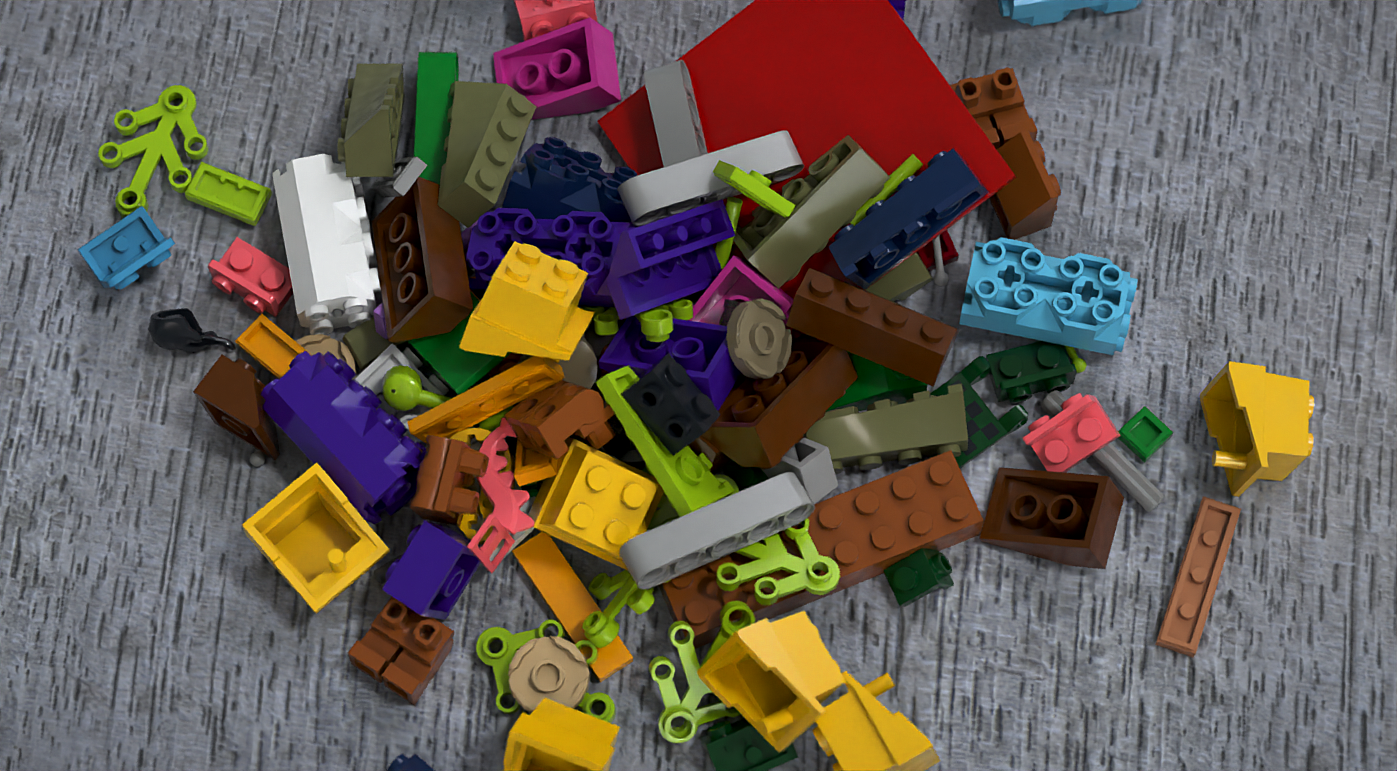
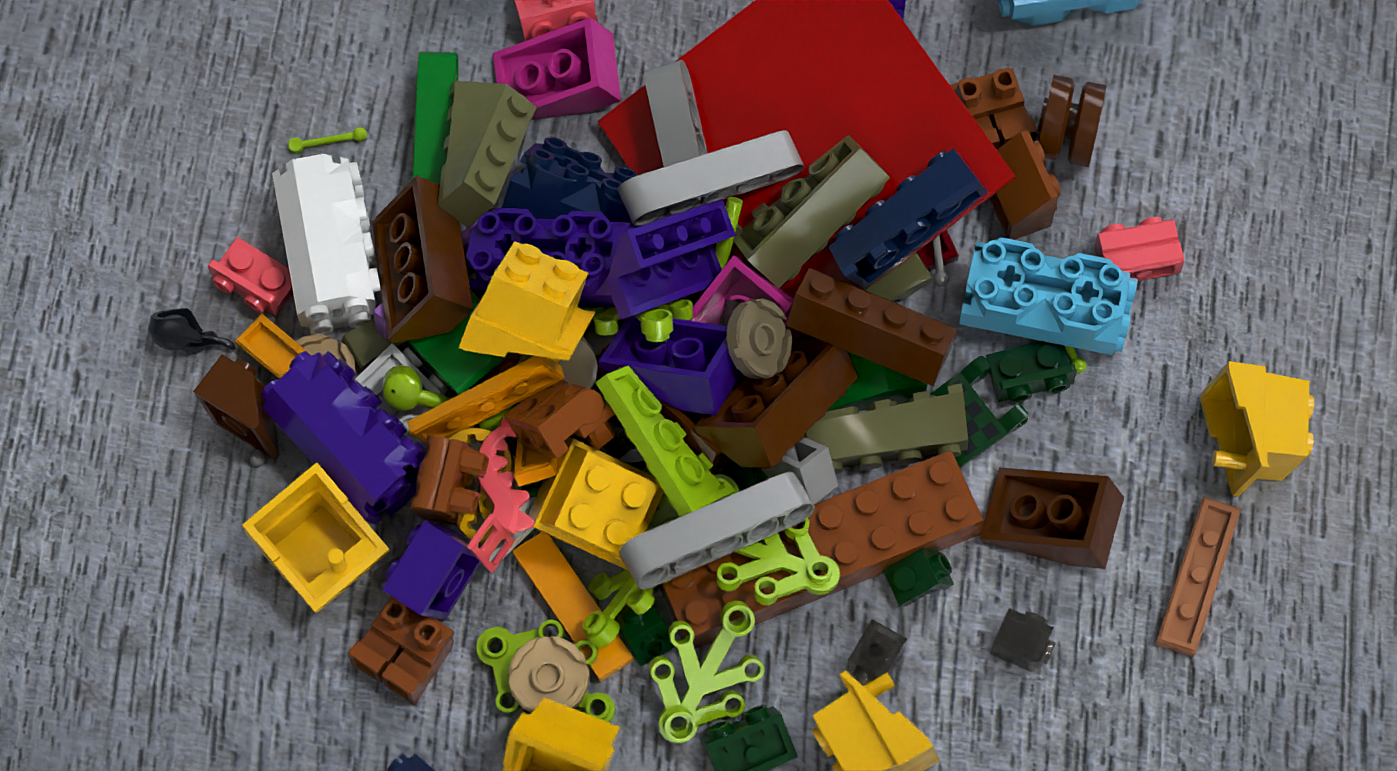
(126, 248): dark azure bracket -> none
(155, 145): lime plant -> none
(228, 194): lime plate -> none
(296, 145): none -> lime hinge
(372, 120): olive wedge -> none
(405, 174): light grey tile -> none
(644, 633): none -> dark green bracket
(671, 404): black brick -> none
(754, 187): lime plate -> none
(774, 676): yellow piece -> none
(875, 653): none -> clear smoke brick
(905, 170): lime piece -> none
(1024, 640): none -> clear smoke brick
(1071, 120): none -> reddish brown wheel
(1071, 434): coral bracket -> none
(1115, 463): light grey axle -> none
(1144, 249): none -> coral brick
(1144, 434): green tile -> none

